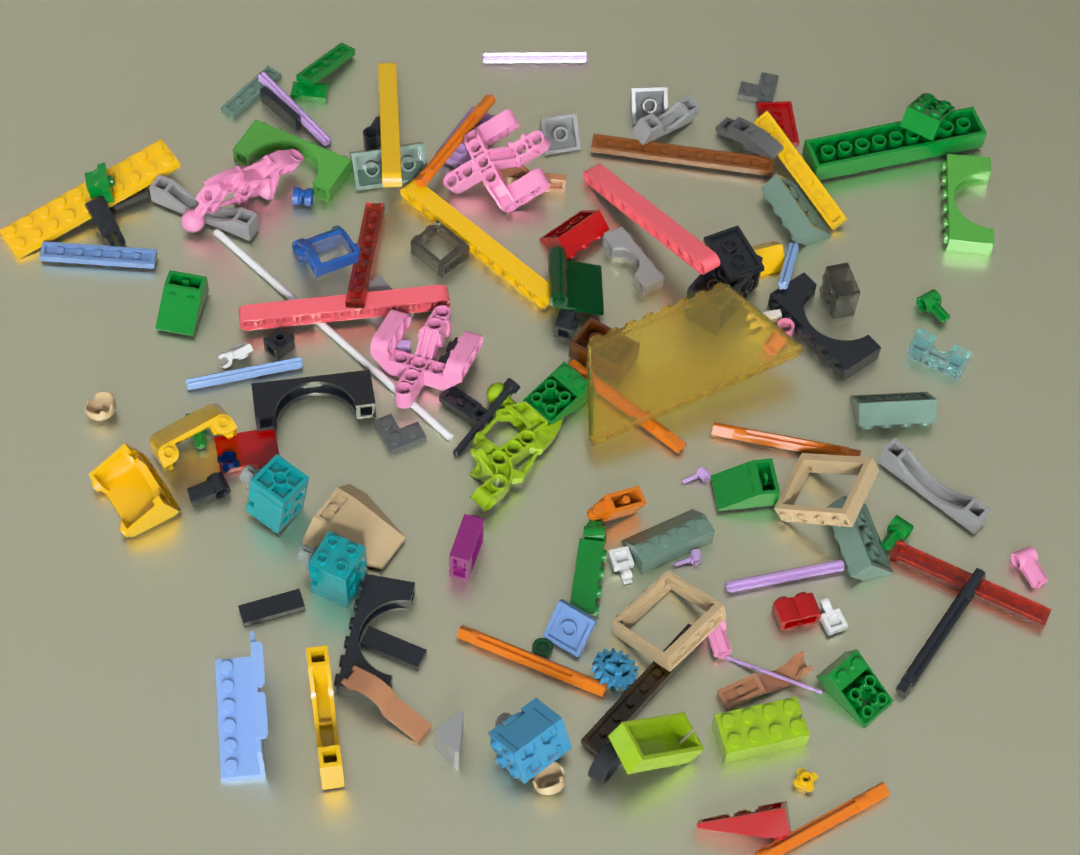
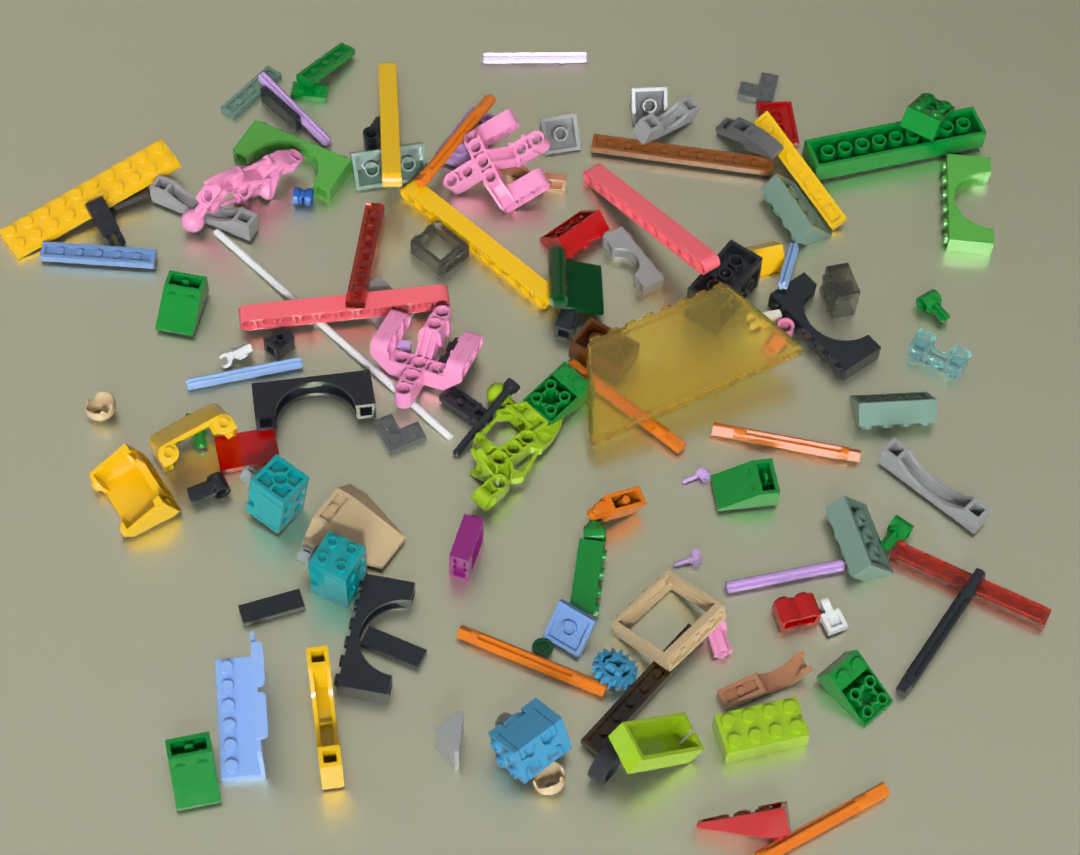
(100, 183): green brick -> none
(193, 771): none -> green slope
(228, 456): clear blue plate -> none
(327, 251): blue window -> none
(390, 705): nougat piece -> none
(623, 561): white plate -> none
(669, 540): sand green slope -> none
(735, 254): black tile -> none
(774, 674): lavender piece -> none
(805, 785): yellow plate -> none
(830, 464): tan window -> none
(1027, 562): bright pink piece -> none

